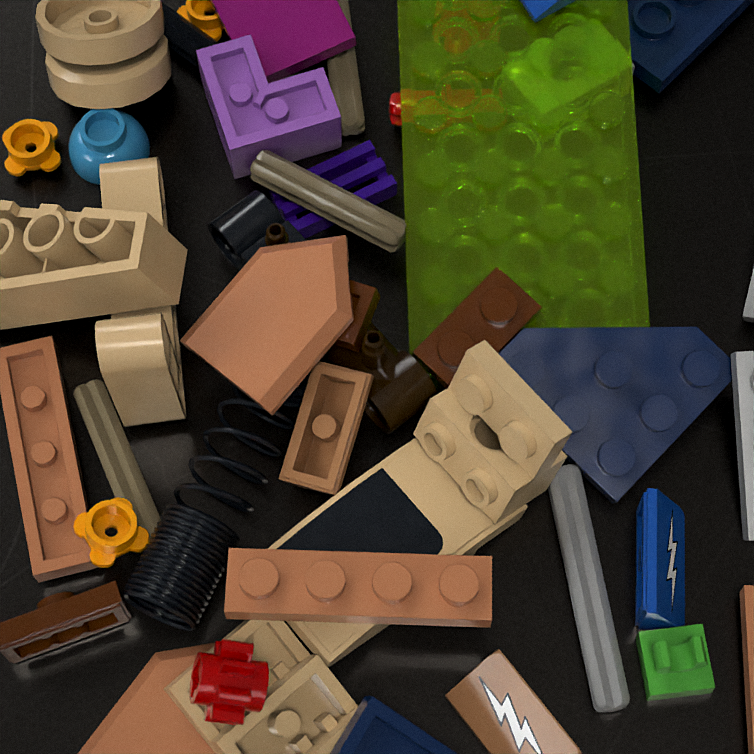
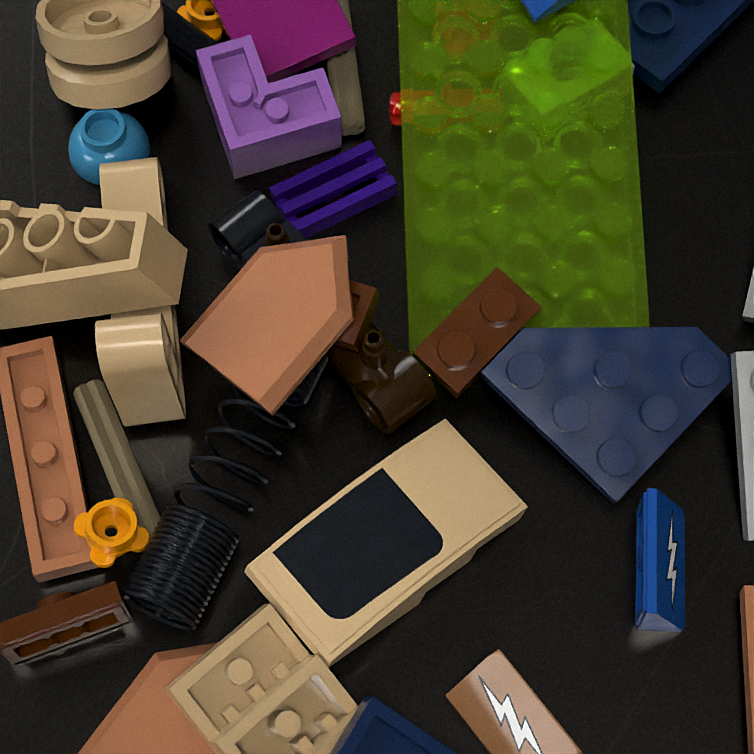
(30, 134): light orange plate -> none
(229, 682): red gear -> none
(326, 428): medium nougat slope -> none
(328, 200): dark tan axle -> none
(359, 587): nougat plate -> none
(493, 434): tan brick -> none
(588, 591): light grey axle -> none
(674, 662): bright green tile -> none

